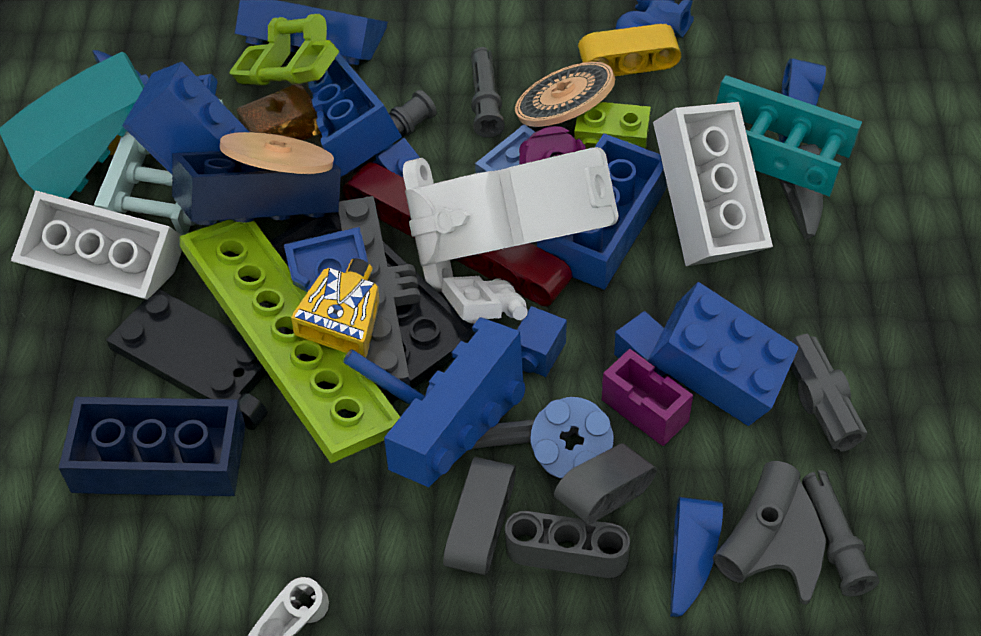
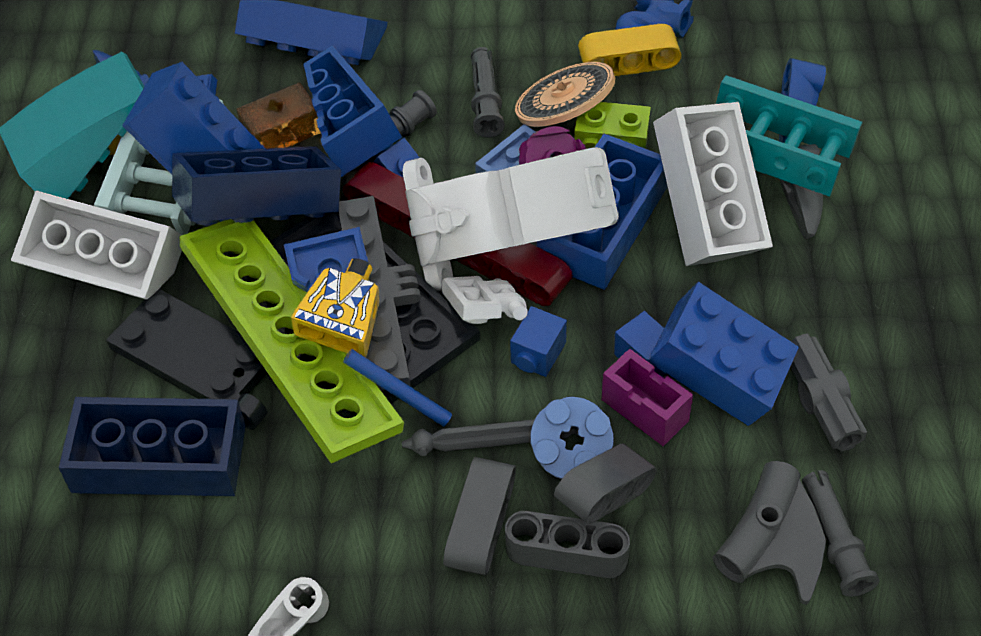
(276, 153): light nougat piece -> none
(306, 65): lime bar -> none
(458, 404): blue wedge -> none
(694, 545): blue piece -> none

